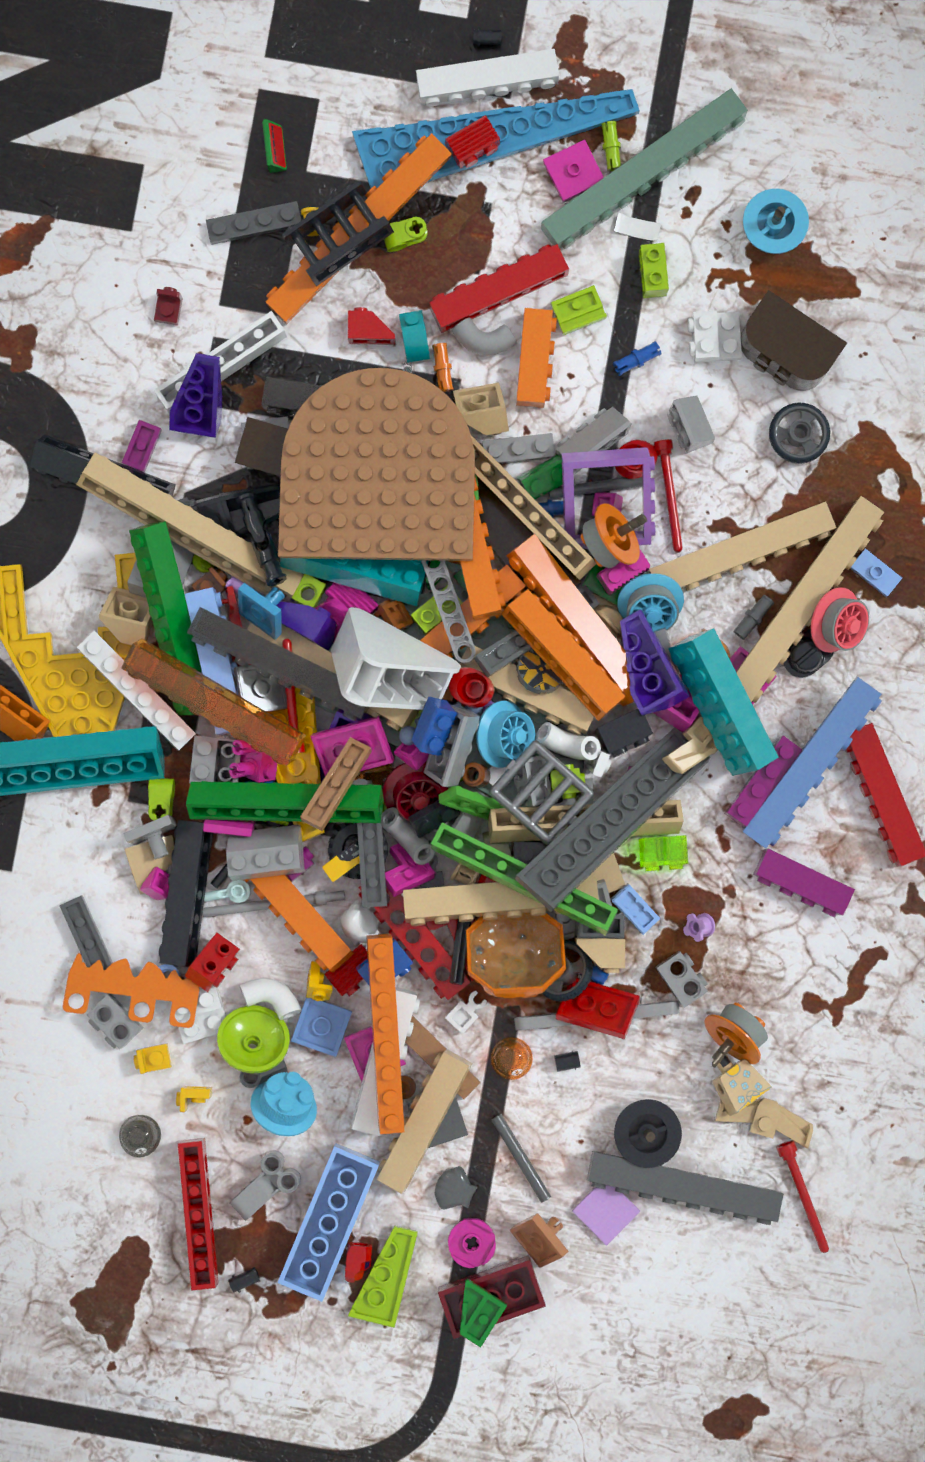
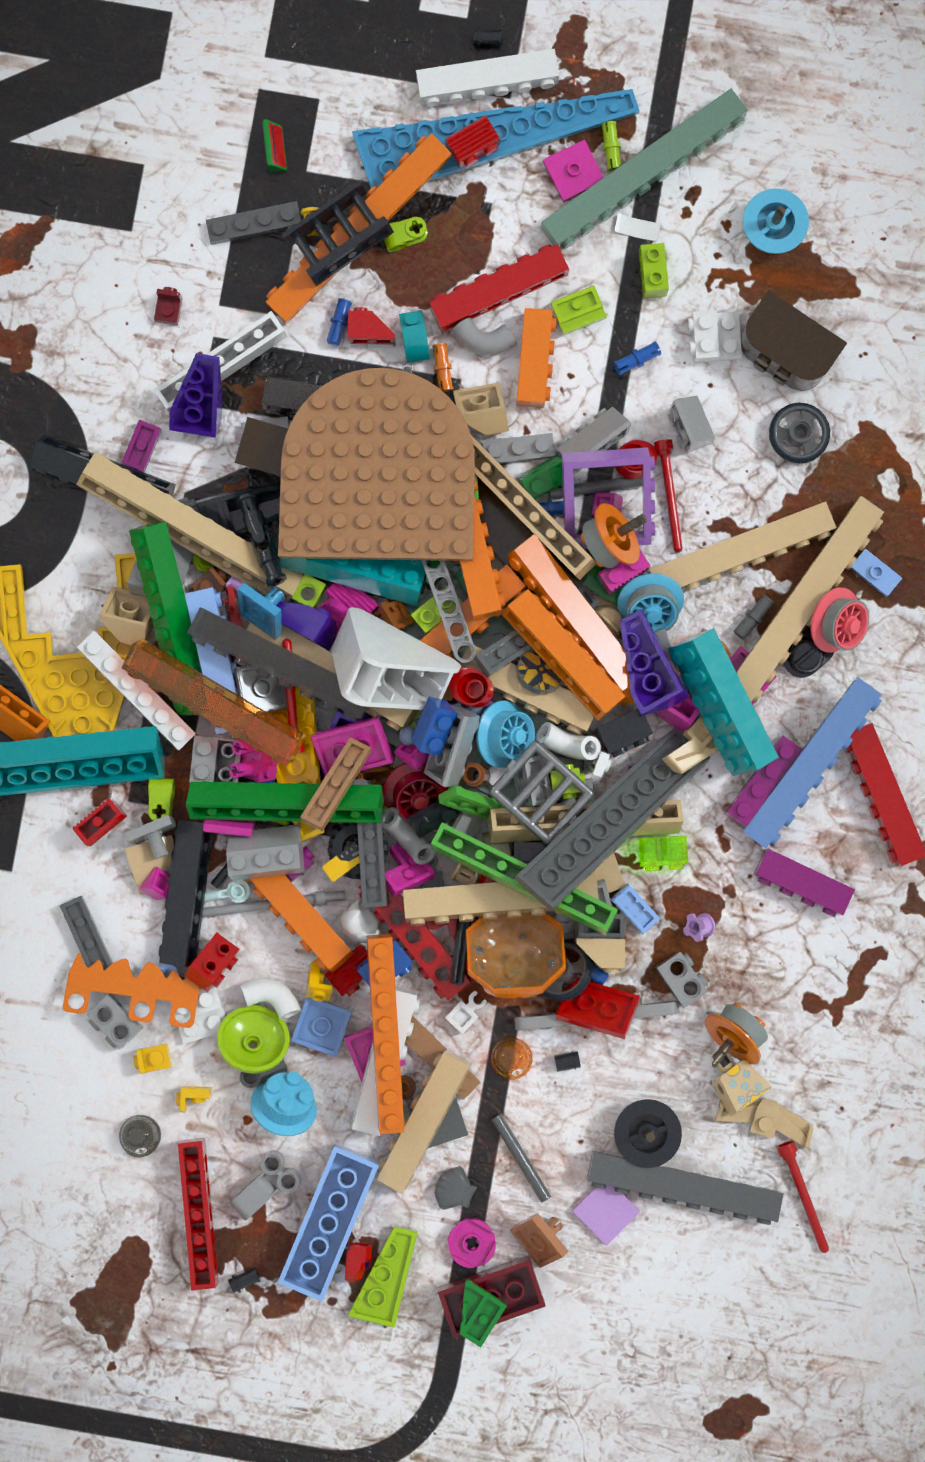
(99, 822): none -> red brick
(338, 322): none -> blue axle

